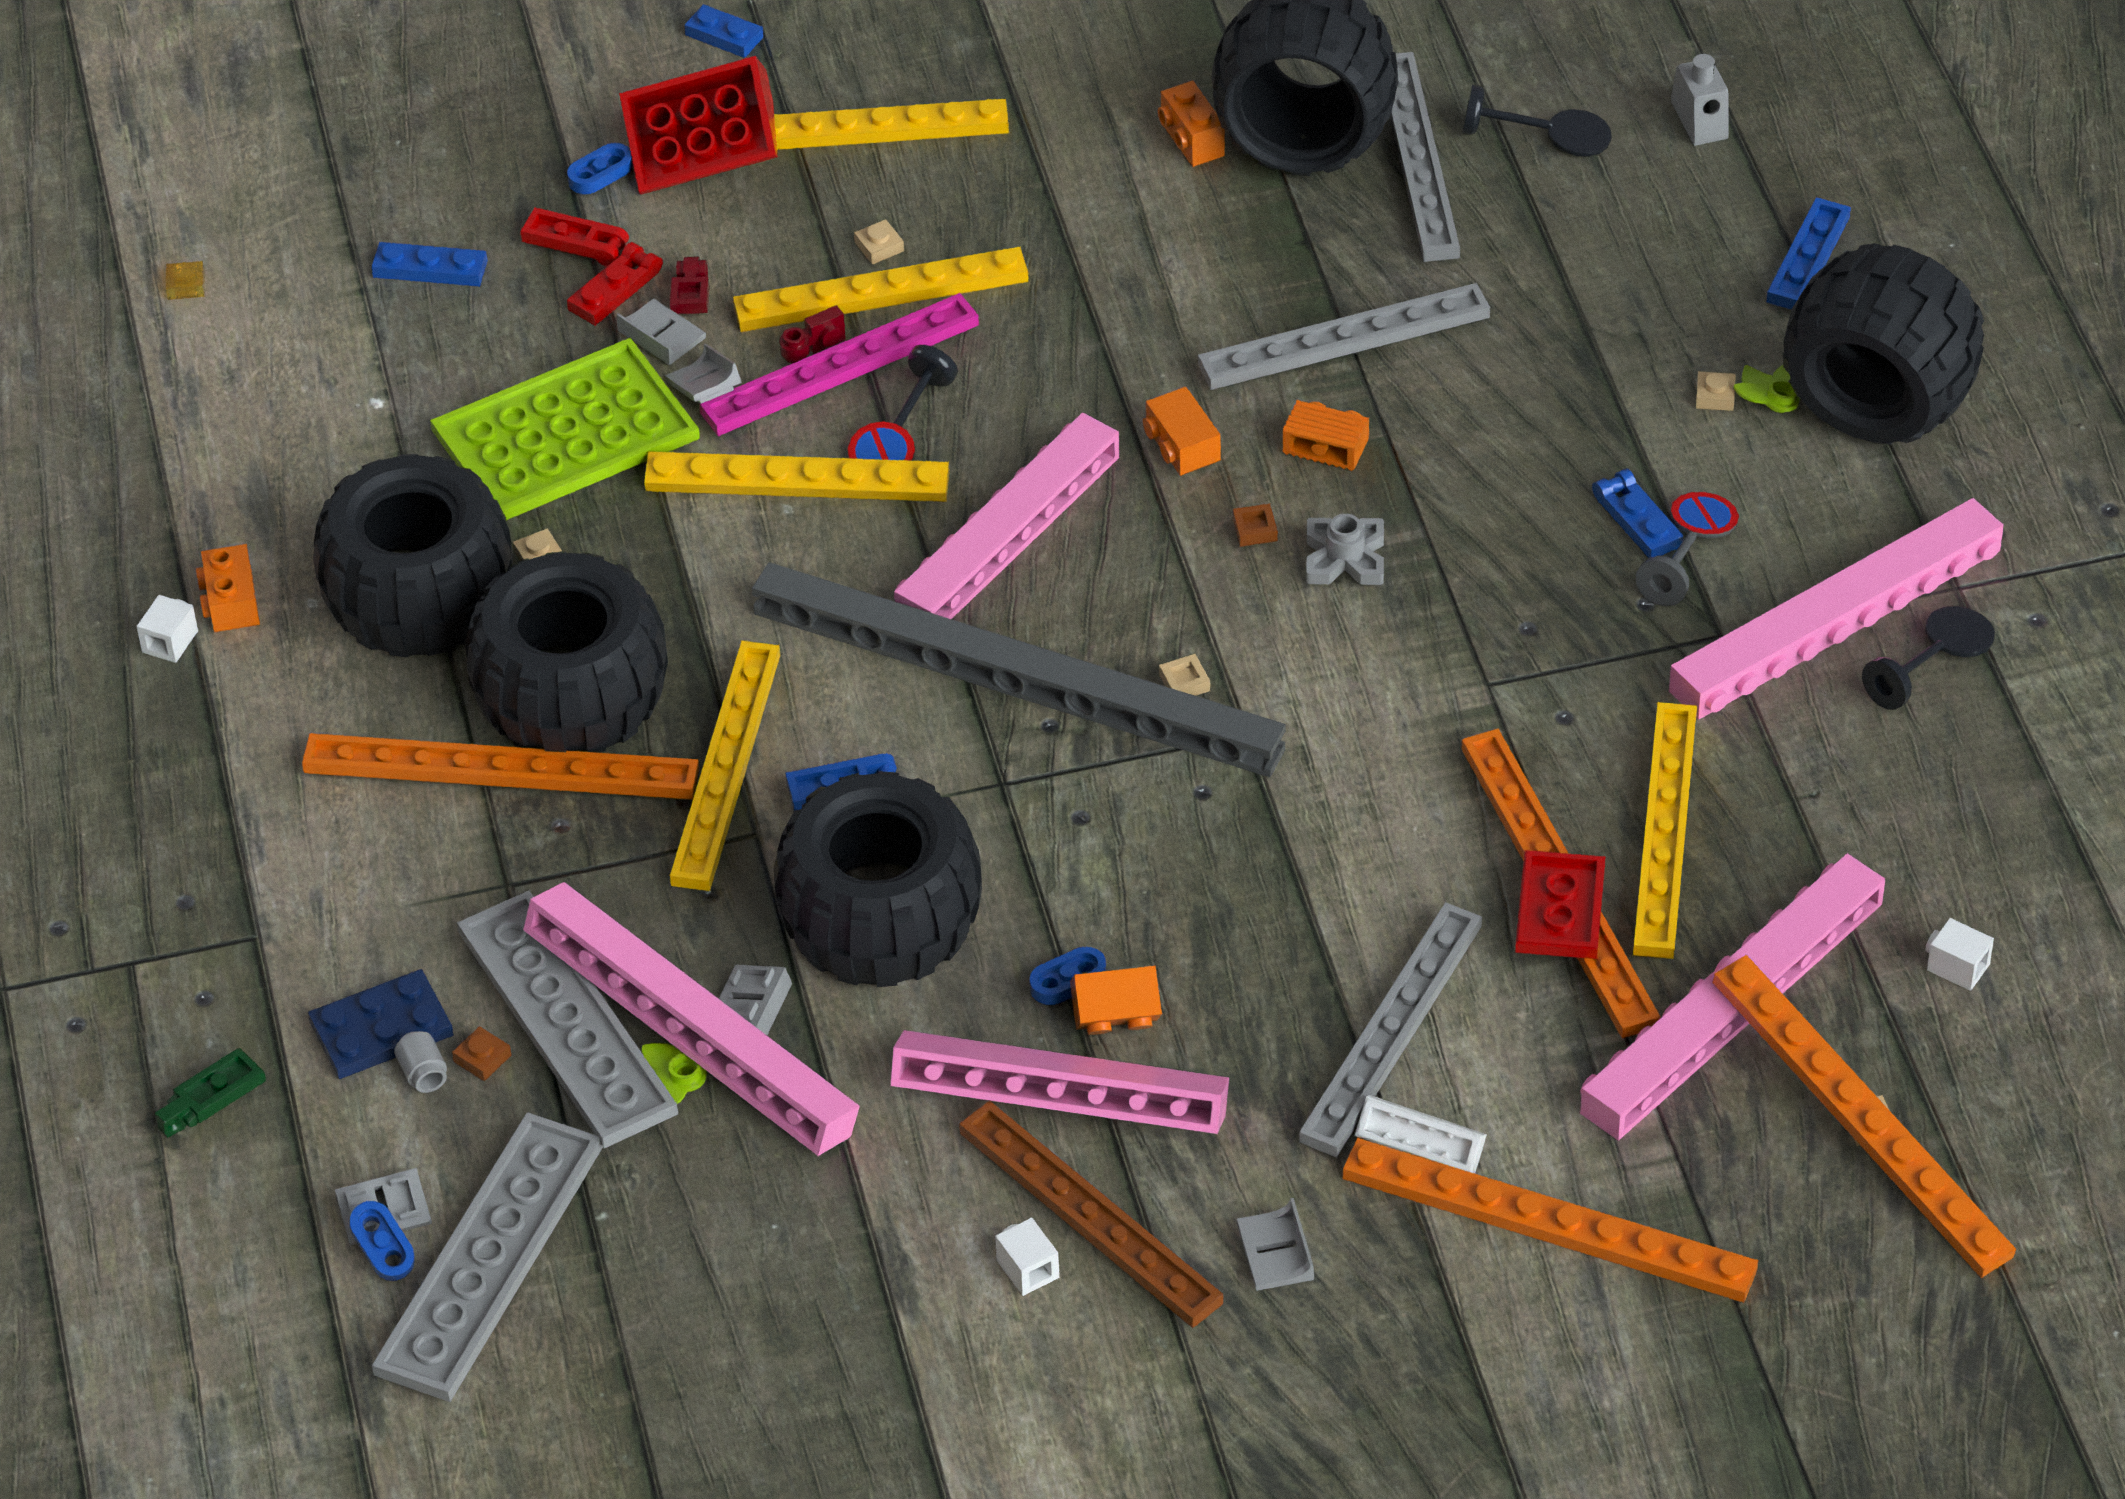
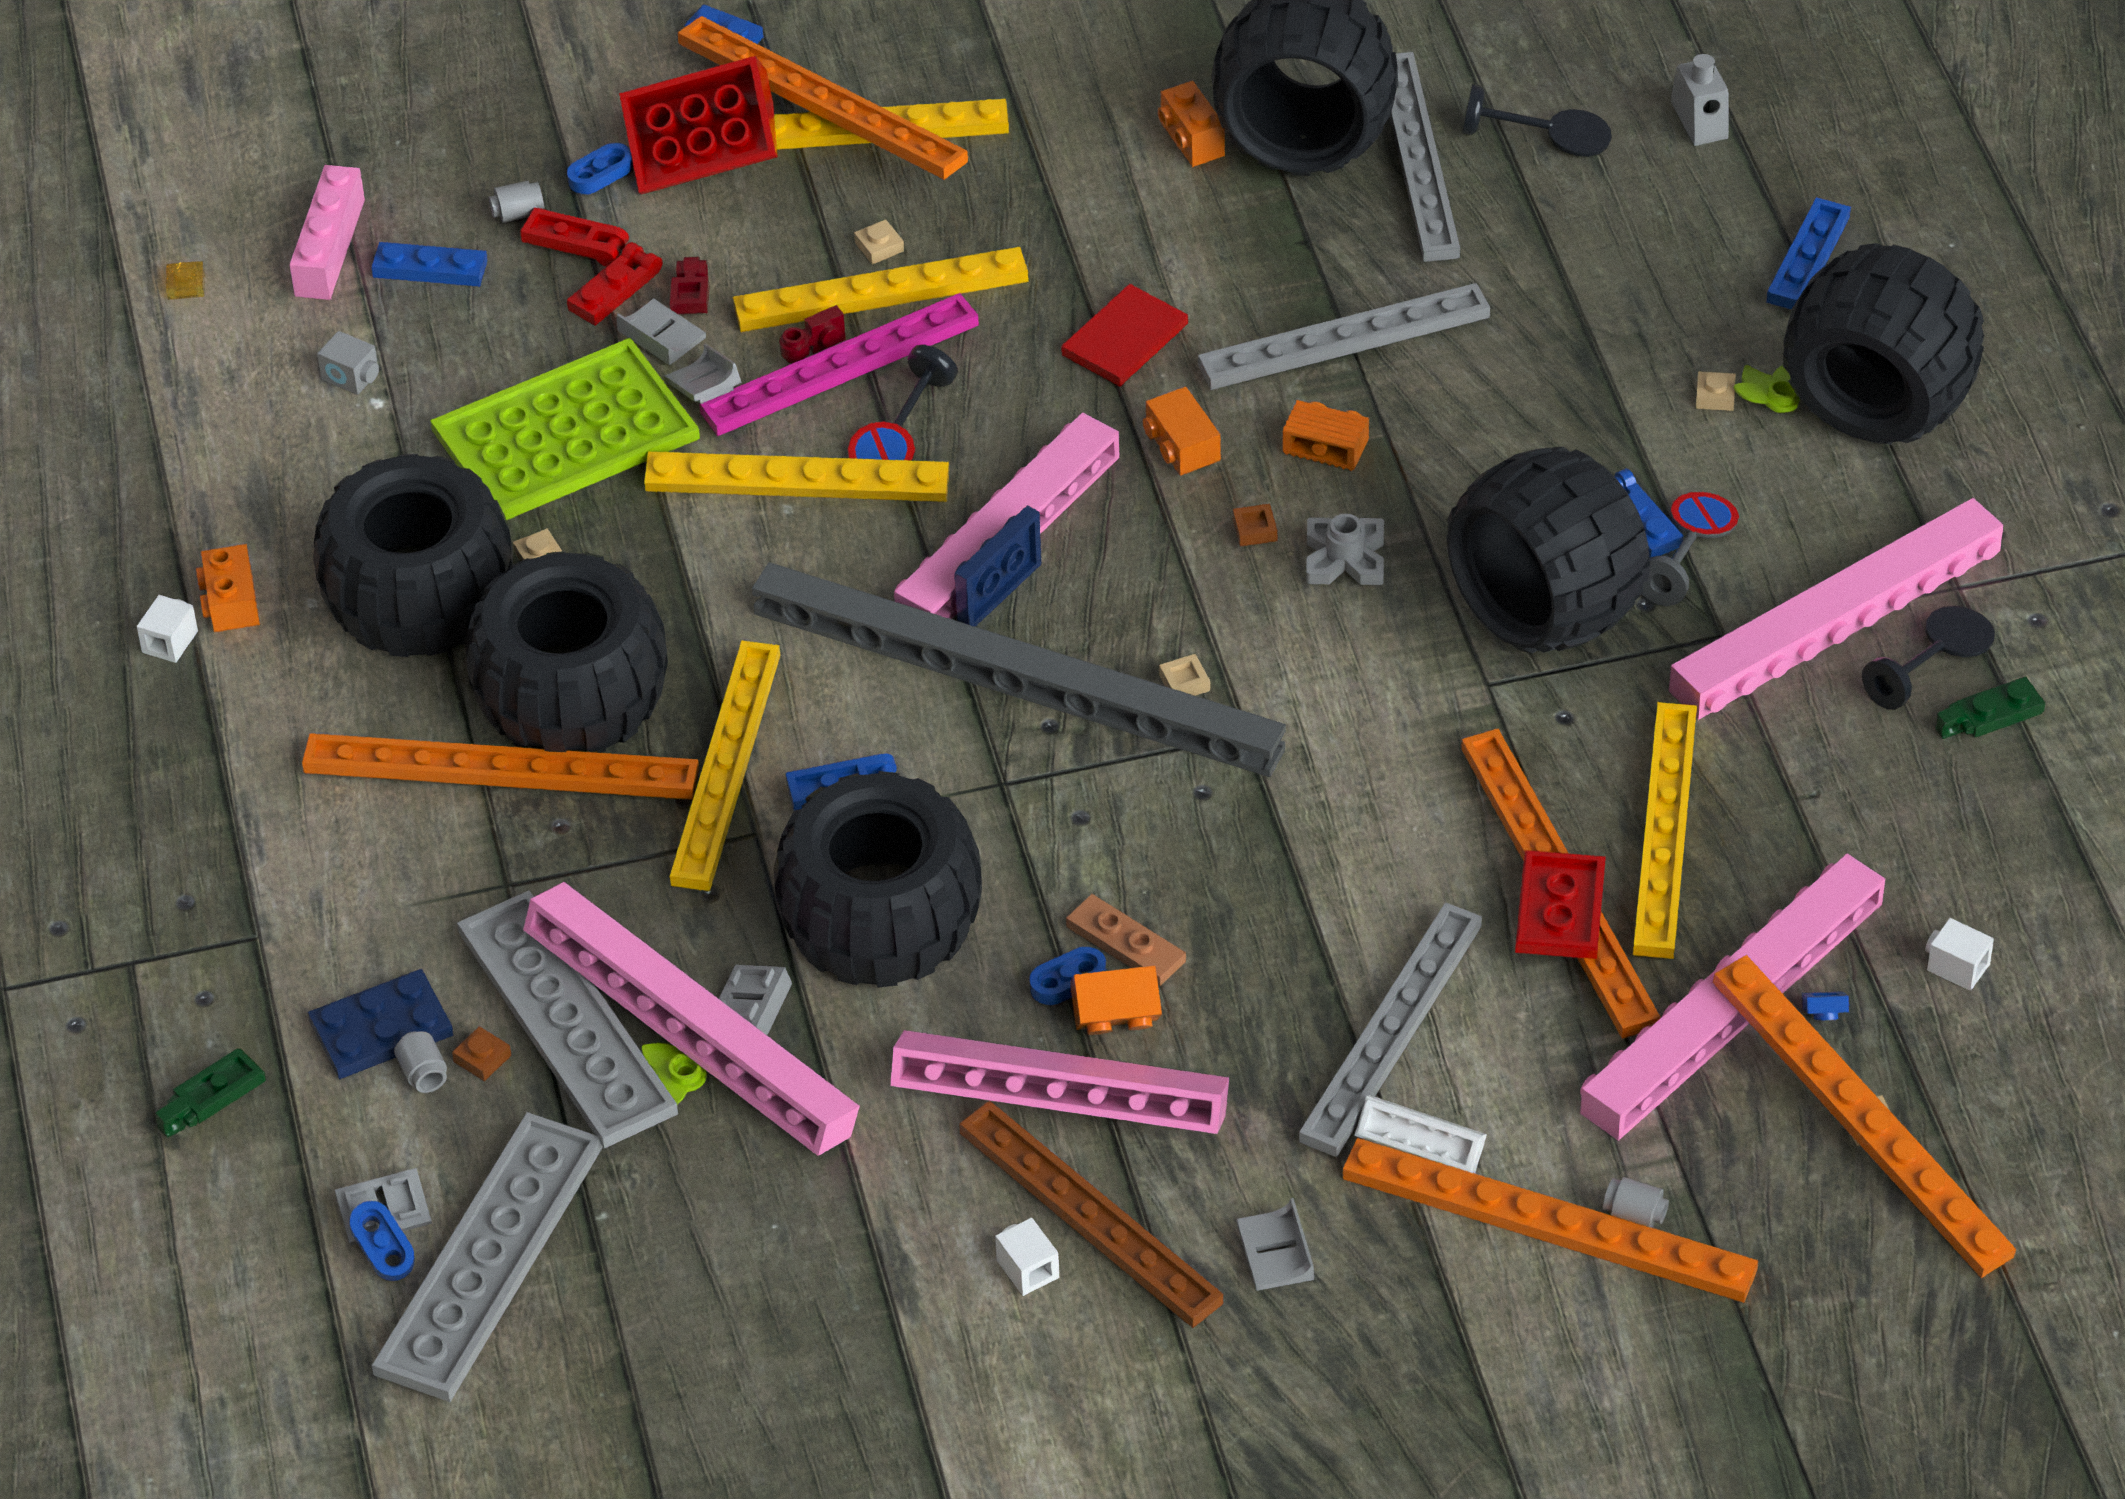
(327, 232): none -> bright pink brick
(348, 362): none -> light grey brick
(515, 201): none -> light grey brick
(829, 99): none -> orange plate
(998, 567): none -> dark blue plate
(1124, 335): none -> red tile
(1125, 938): none -> nougat plate
(1548, 549): none -> black tyre
(1635, 1202): none -> light grey brick
(1825, 1004): none -> blue plate
(1991, 709): none -> dark green hinge

